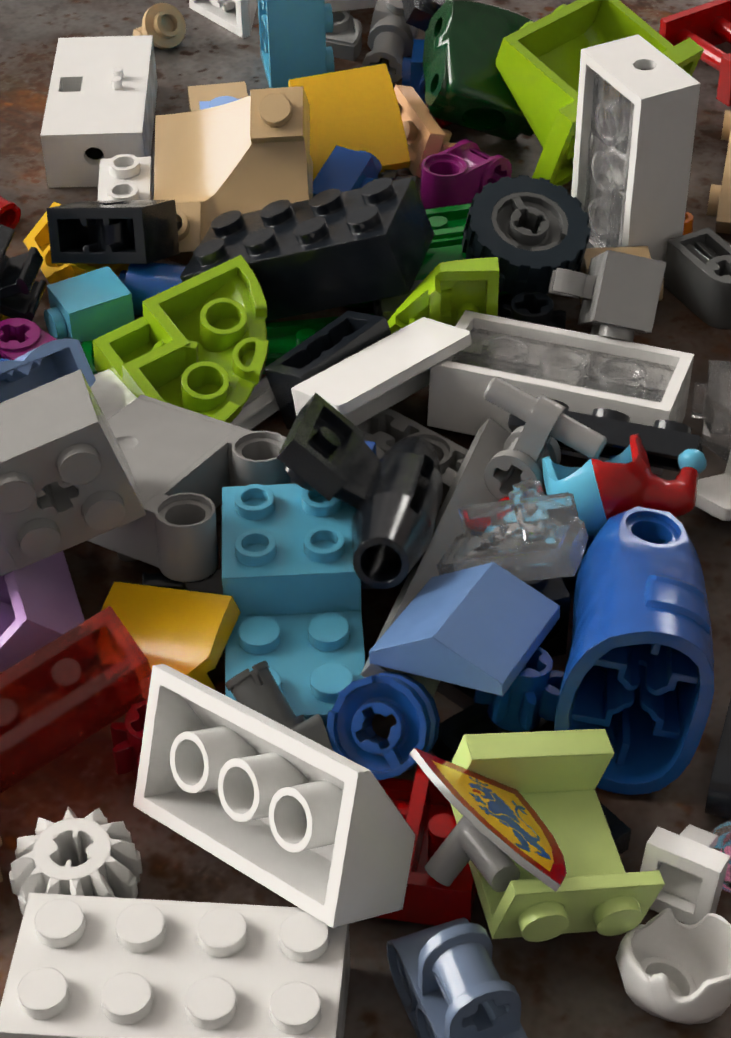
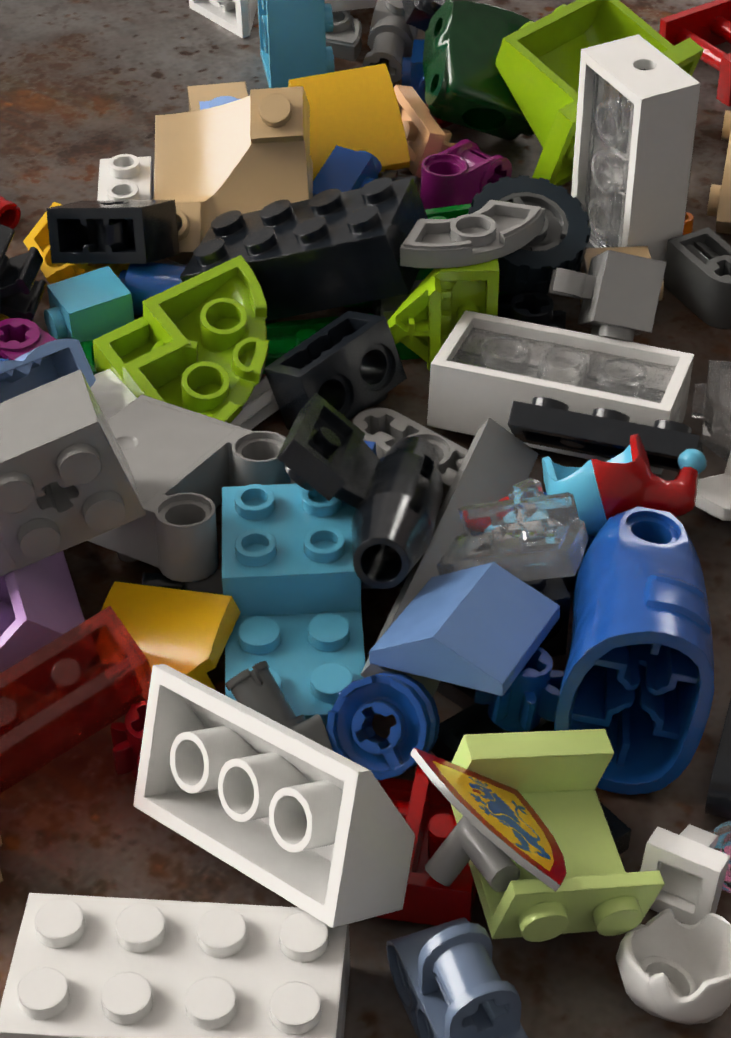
(76, 859): white gear -> none
(98, 106): white brick -> none
(165, 25): tan plate -> none
(384, 371): white panel -> none
(473, 237): none -> light grey tile
(534, 440): light grey piece -> none

